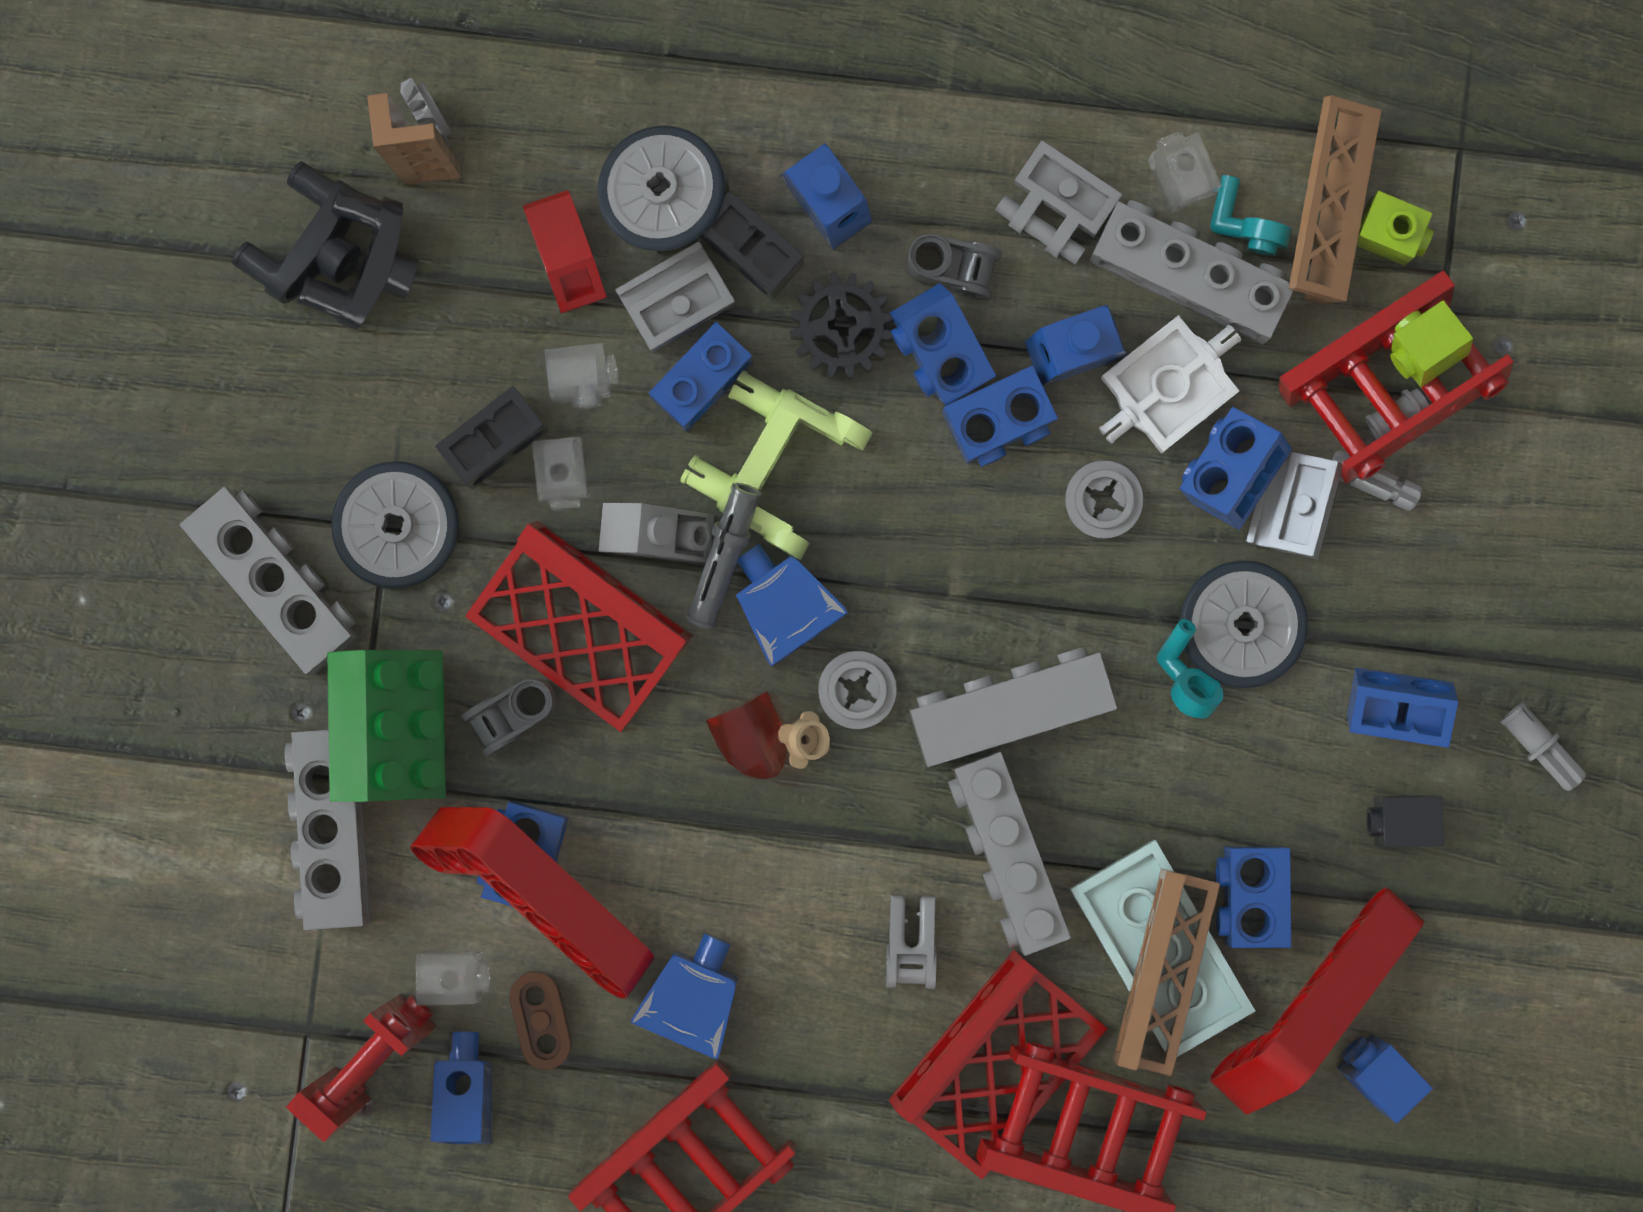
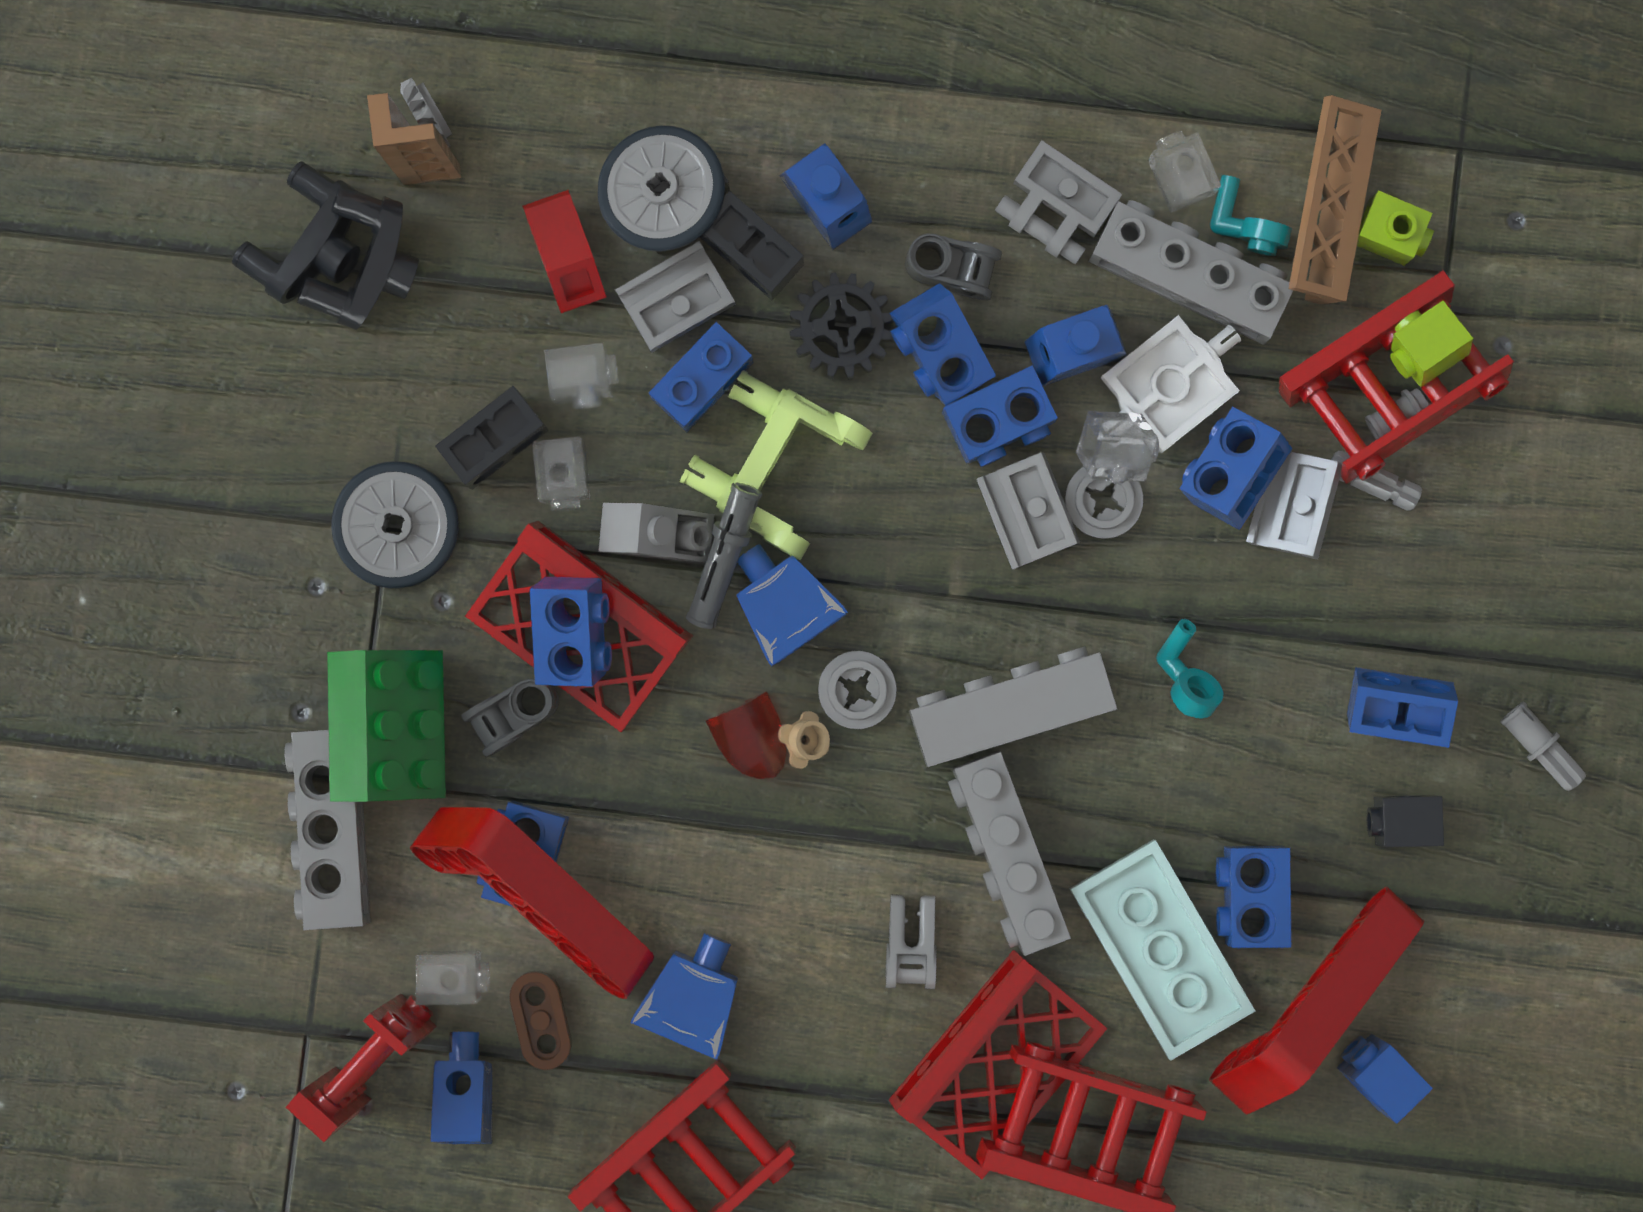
(212, 531): light grey brick -> none
(556, 628): none -> blue brick
(1028, 510): none -> light grey plate
(1117, 446): none -> clear brick
(1149, 970): medium nougat fence -> none
(1268, 601): light grey wheel -> none

